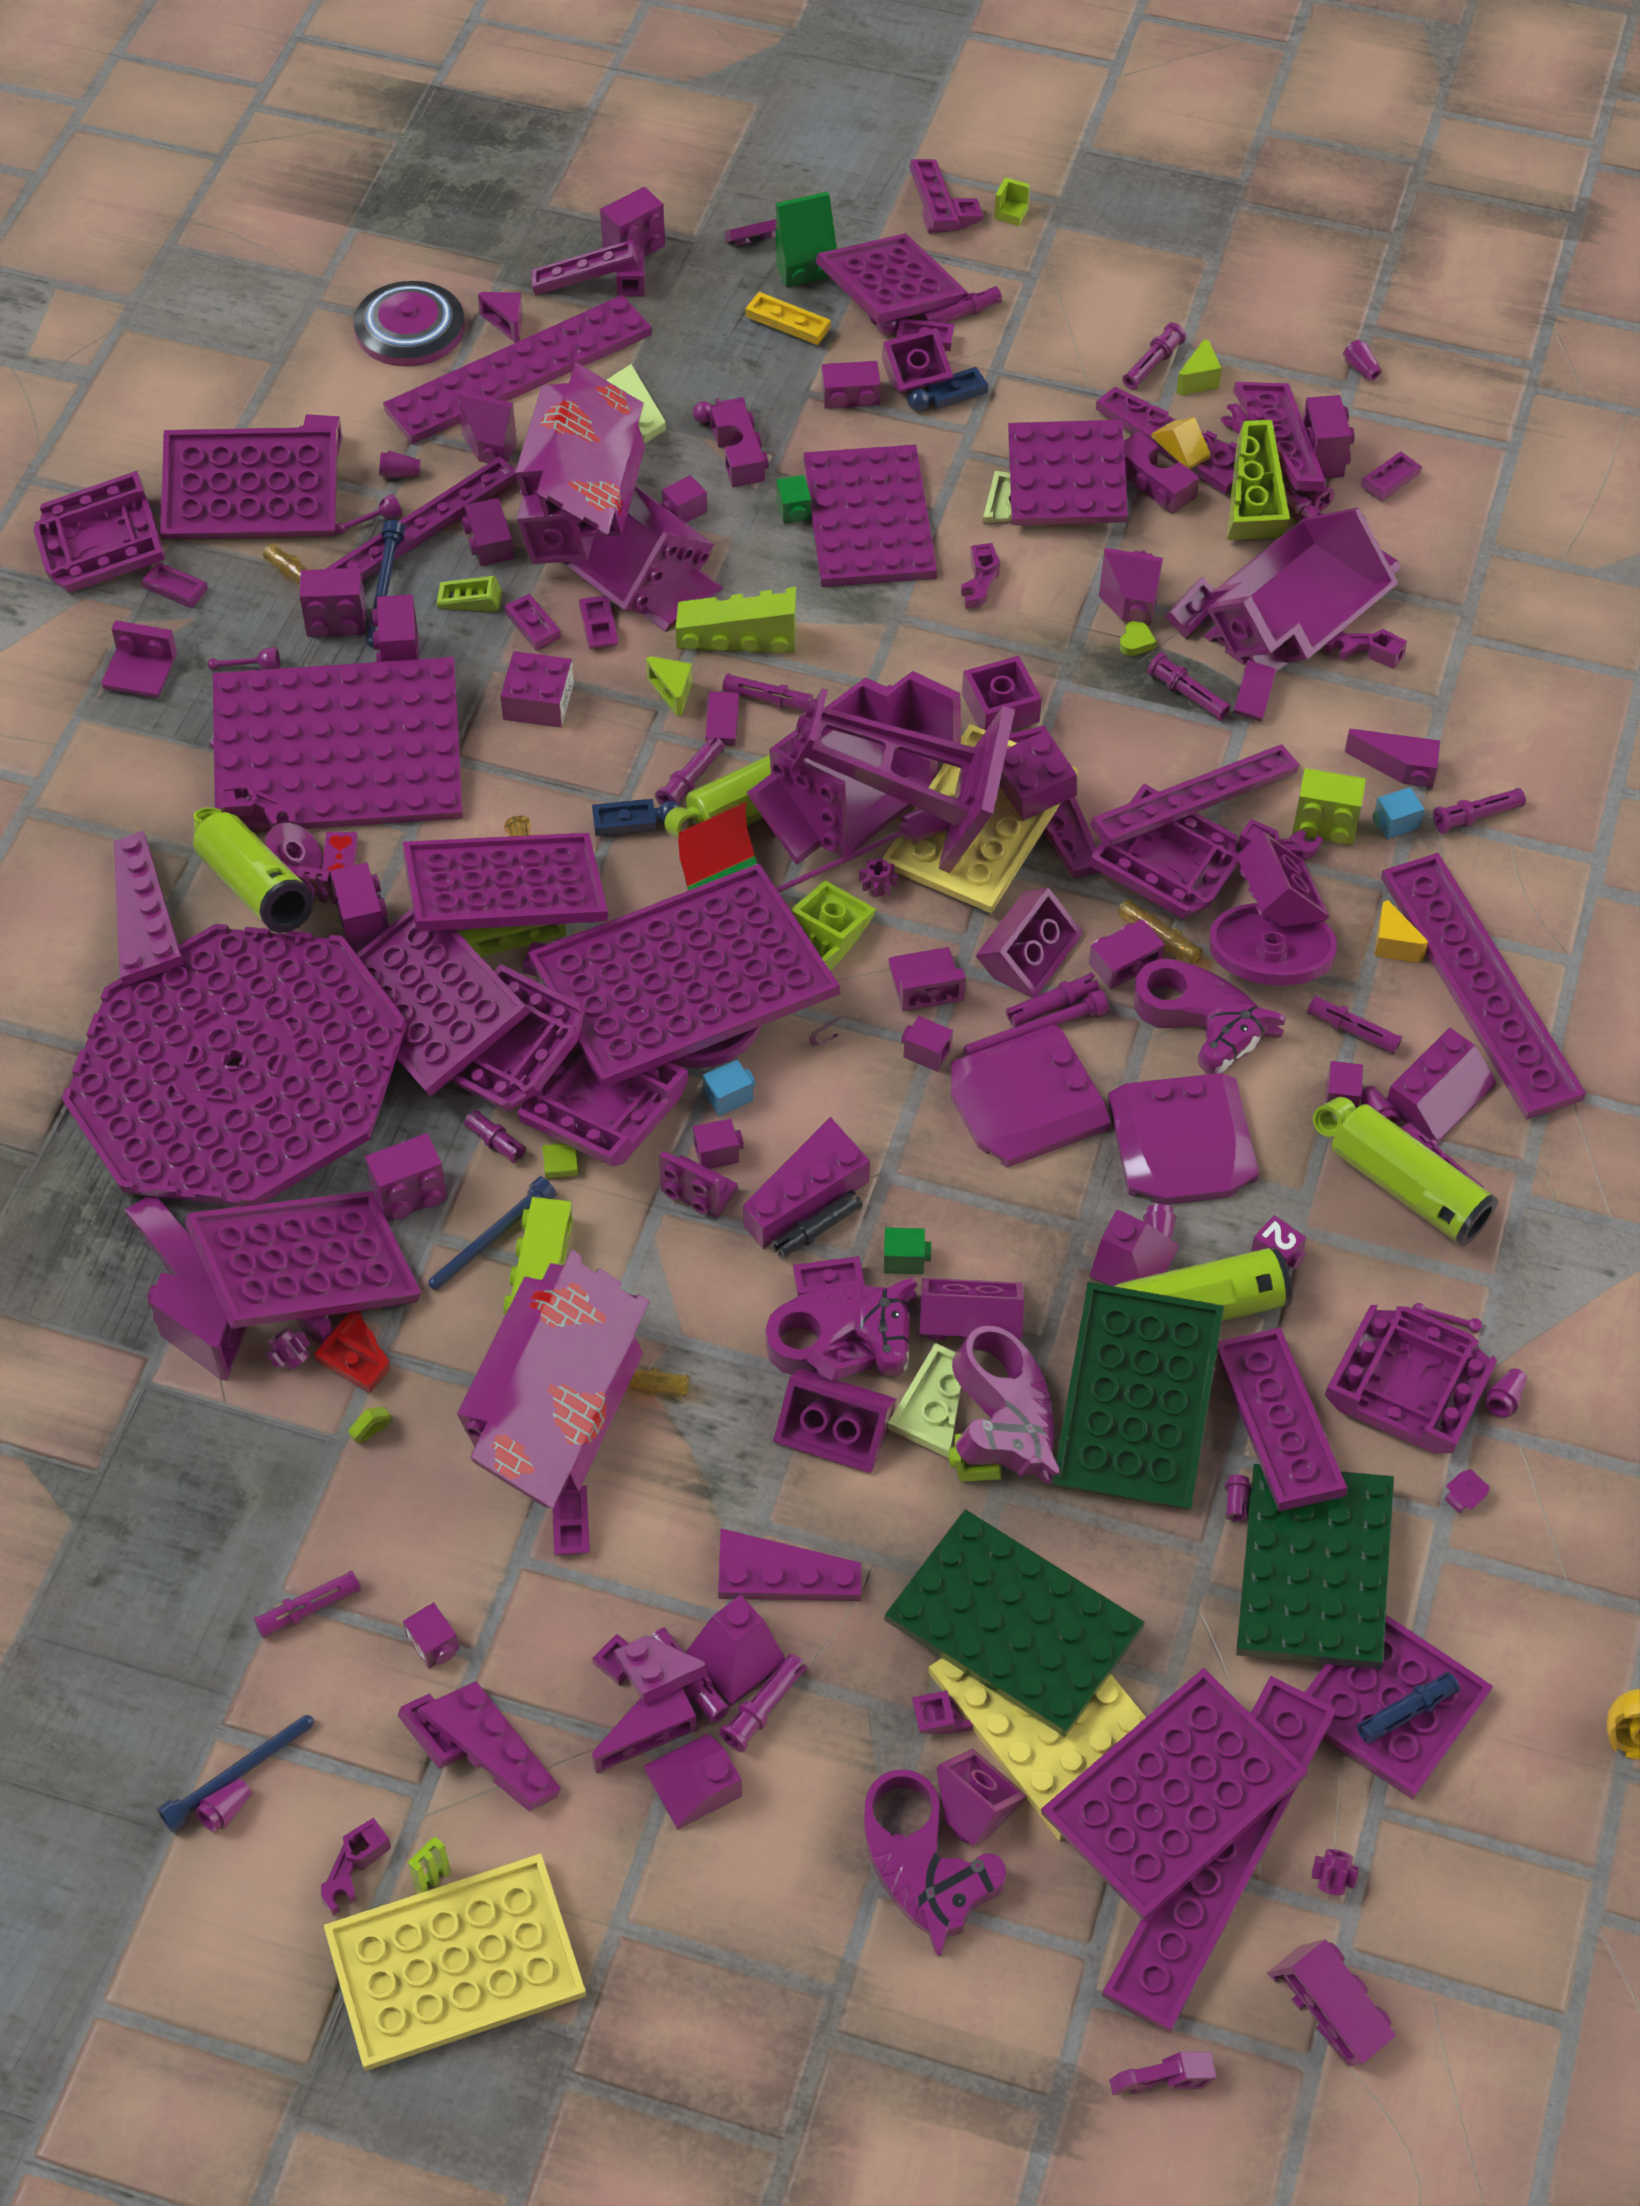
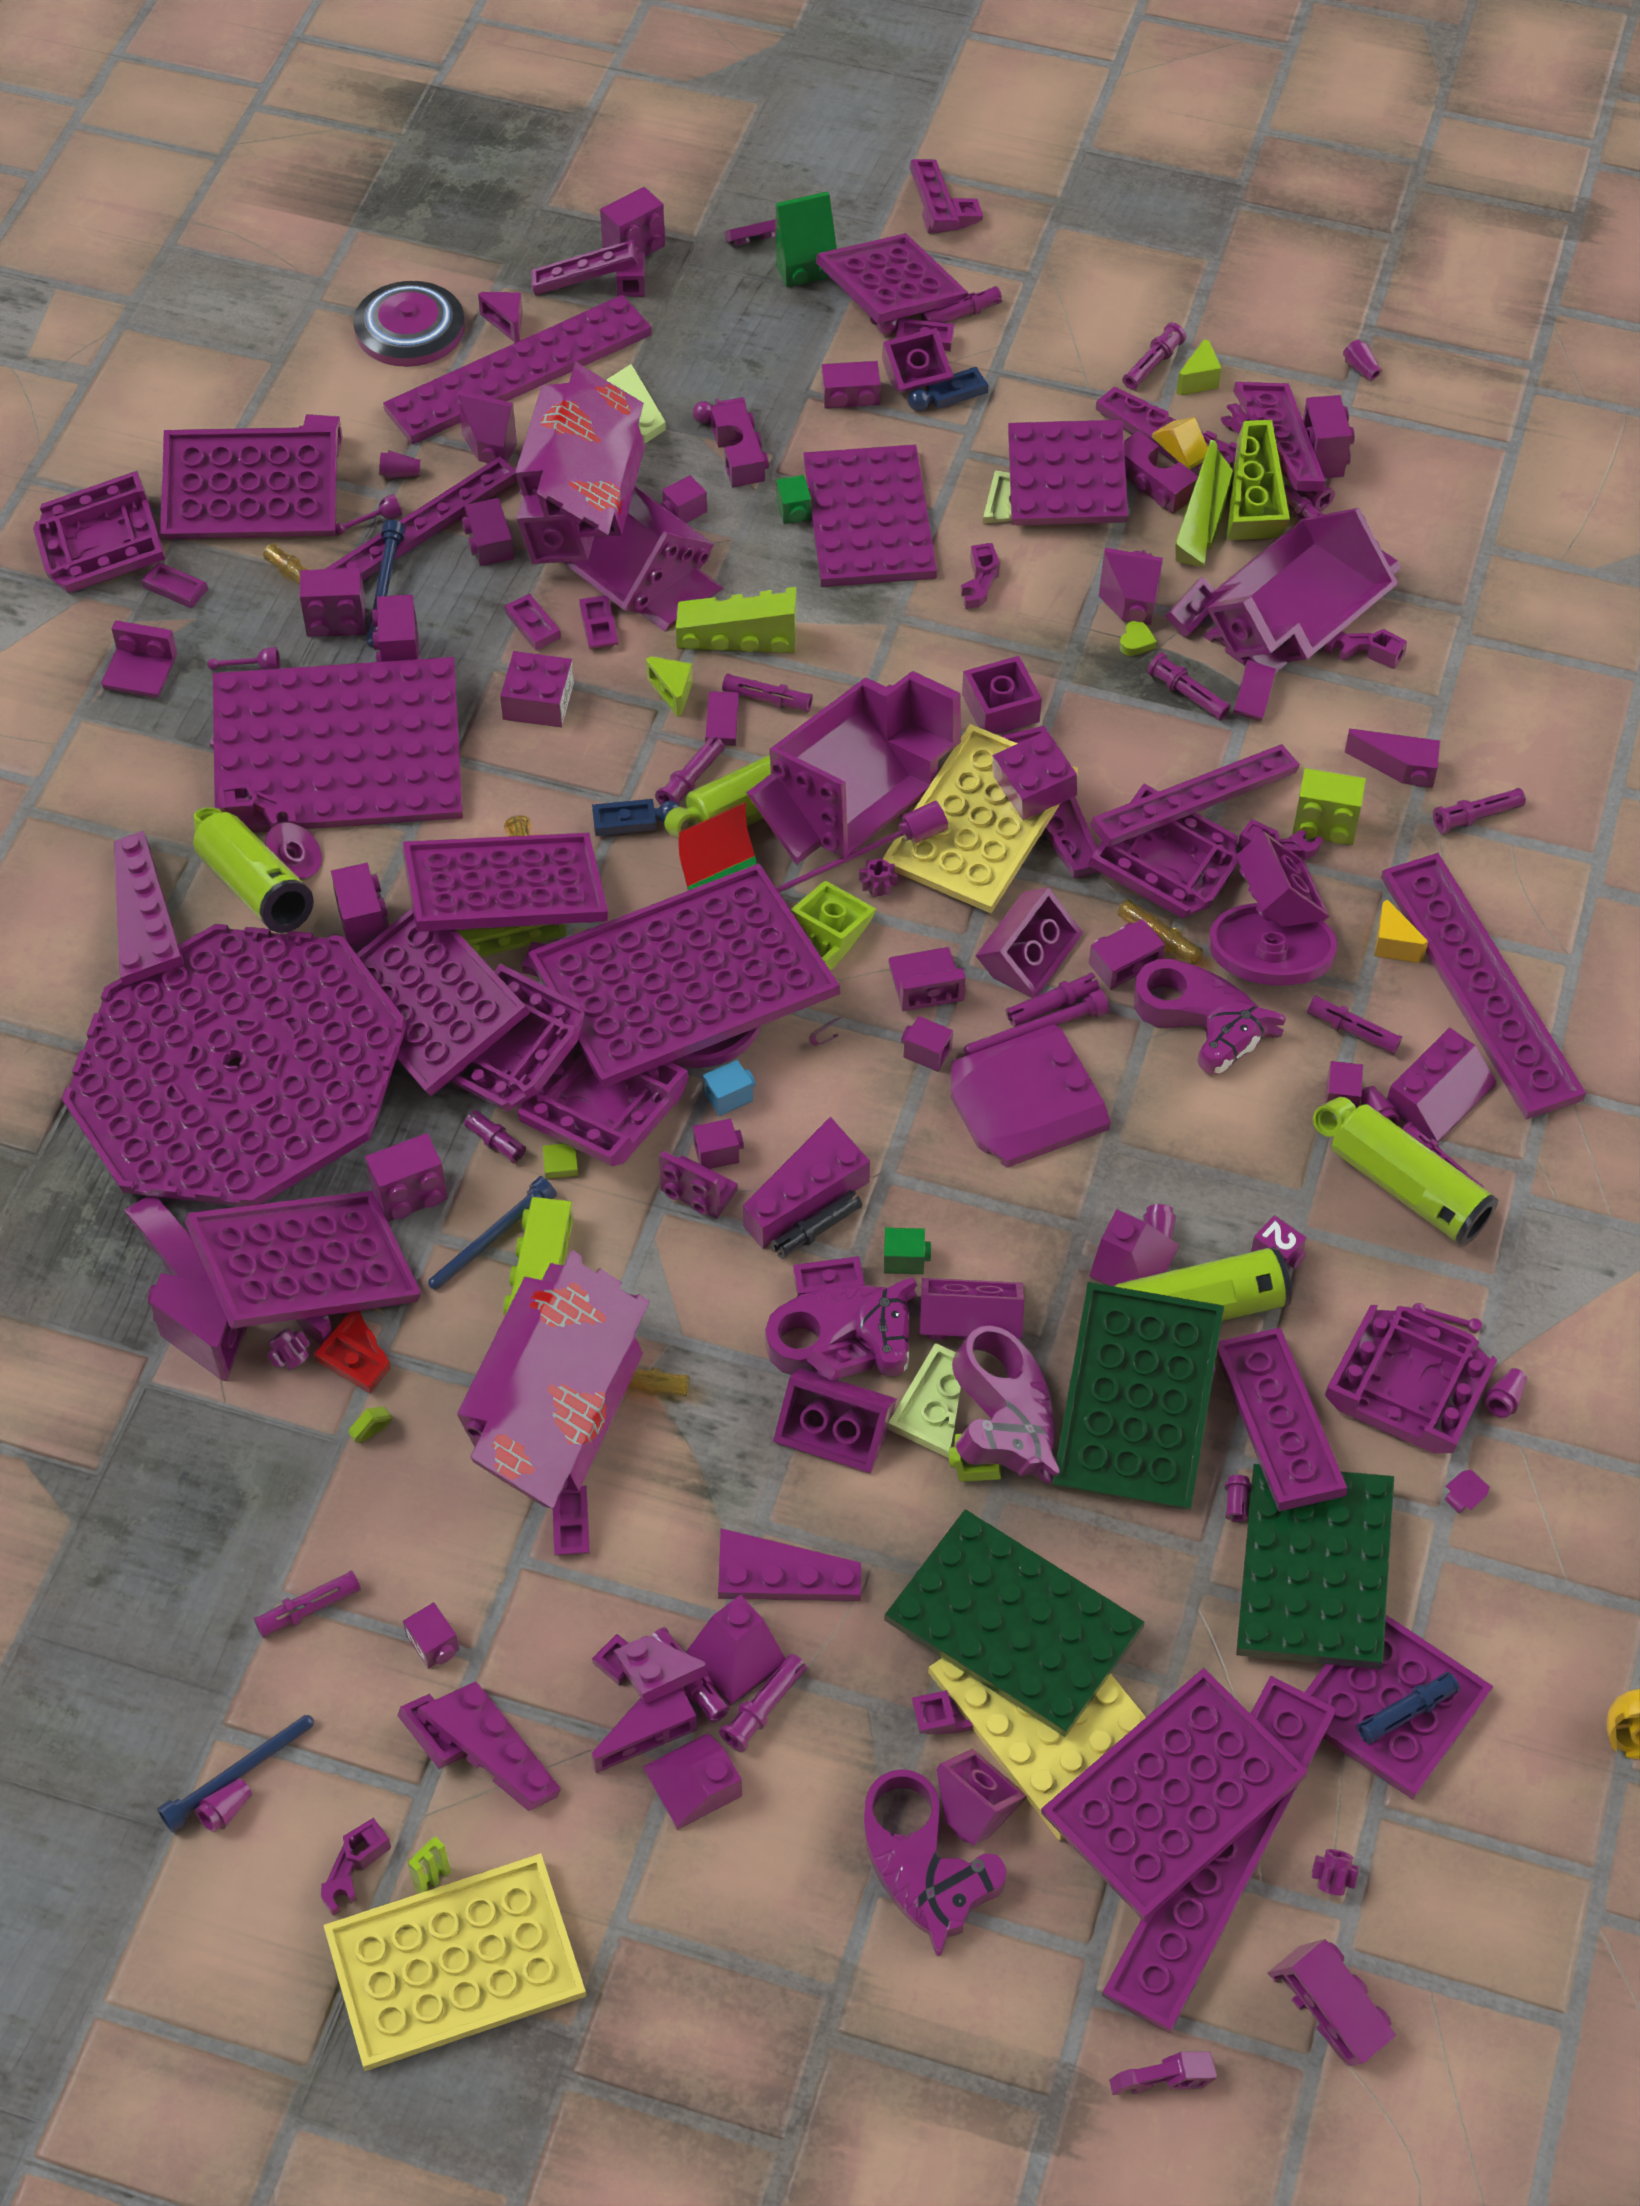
(310, 878): magenta tile -> none
(339, 850): magenta tile -> none
(487, 600): lime slope -> none
(788, 318): yellow plate -> none
(976, 782): magenta piece -> none
(1012, 201): lime panel -> none
(1183, 1138): magenta wedge -> none
(1204, 509): none -> lime wedge
(1391, 476): magenta plate -> none
(1398, 813): dark azure brick -> none

